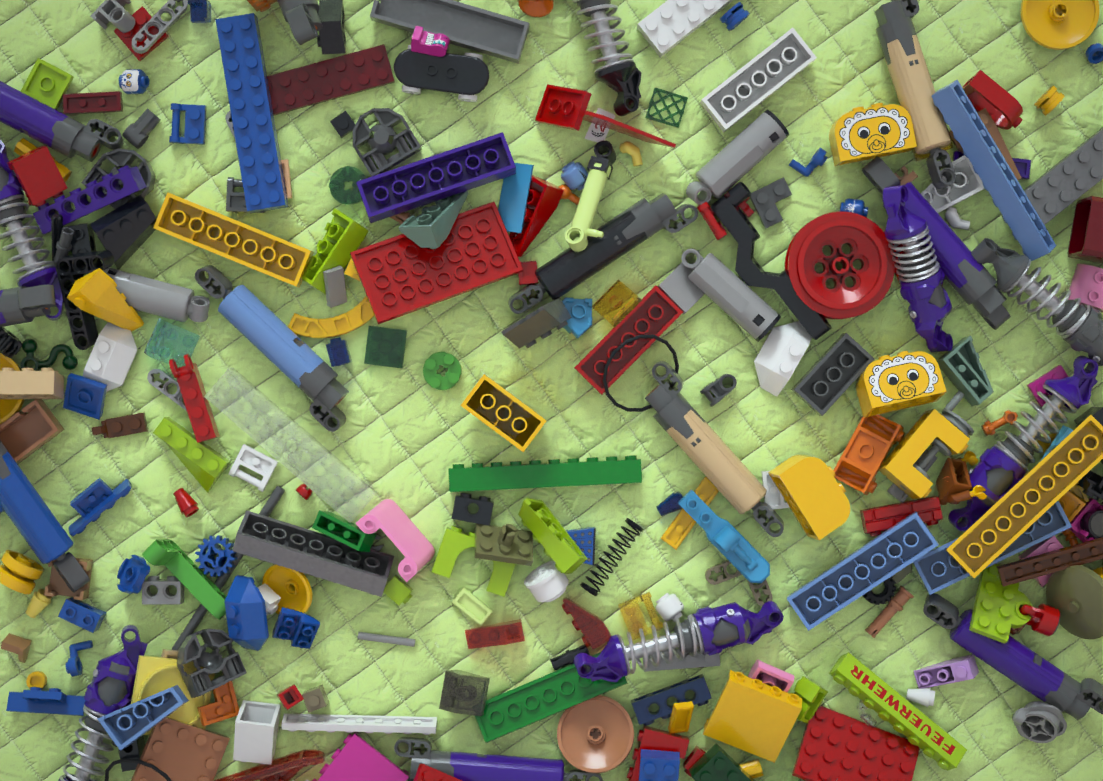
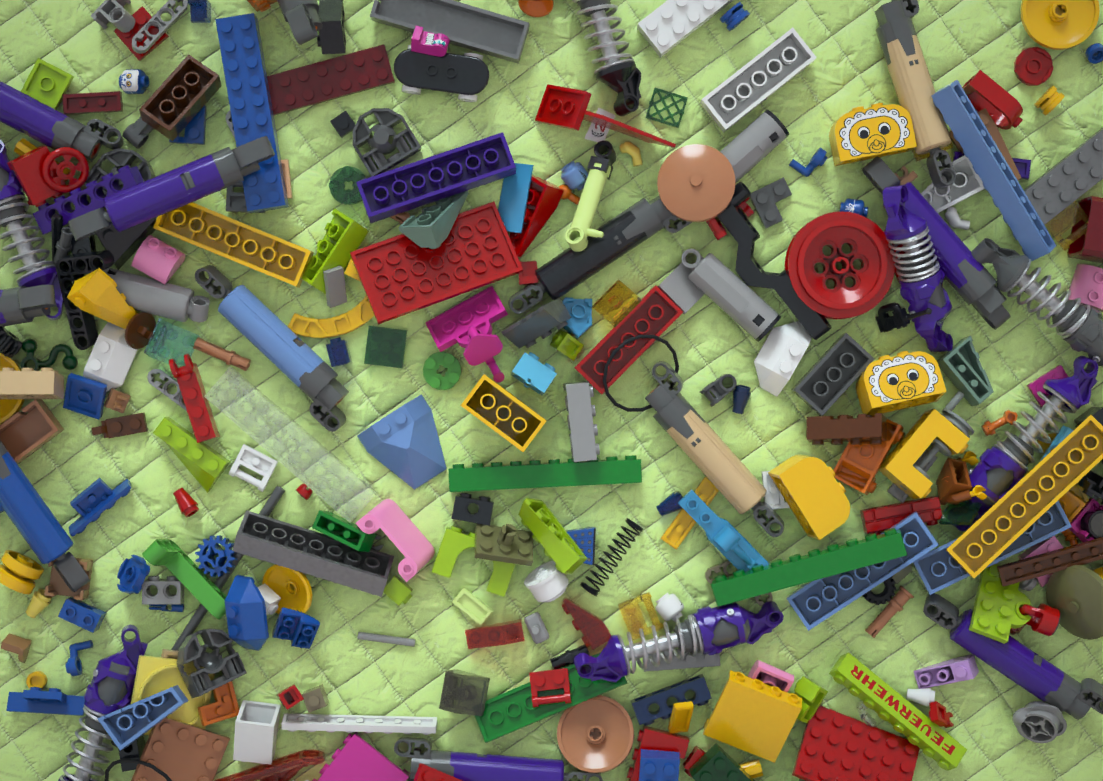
(55, 182): none -> red plate
(117, 400): none -> medium nougat tile
(139, 330): none -> reddish brown piece
(157, 259): none -> bright pink brick
(174, 189): none -> piece
(175, 607): none -> blue pin
(180, 97): none -> reddish brown brick
(229, 357): none -> nougat pin
(407, 443): none -> medium blue wedge
(472, 329): none -> dark pink plate
(534, 373): none -> medium azure brick
(536, 627): none -> light grey piece
(548, 681): none -> red plate
(566, 344): none -> lime bracket
(581, 421): none -> light grey wedge
(696, 183): none -> nougat dish
(740, 398): none -> dark blue cone
(809, 567): none -> green brick
(847, 429): none -> reddish brown wedge
(899, 318): none -> black piece
(939, 716): none -> red plate
(960, 513): none -> clear green piece
(1028, 585): none -> light grey plate
(1033, 66): none -> red tile
(1064, 221): none -> clear yellow plate

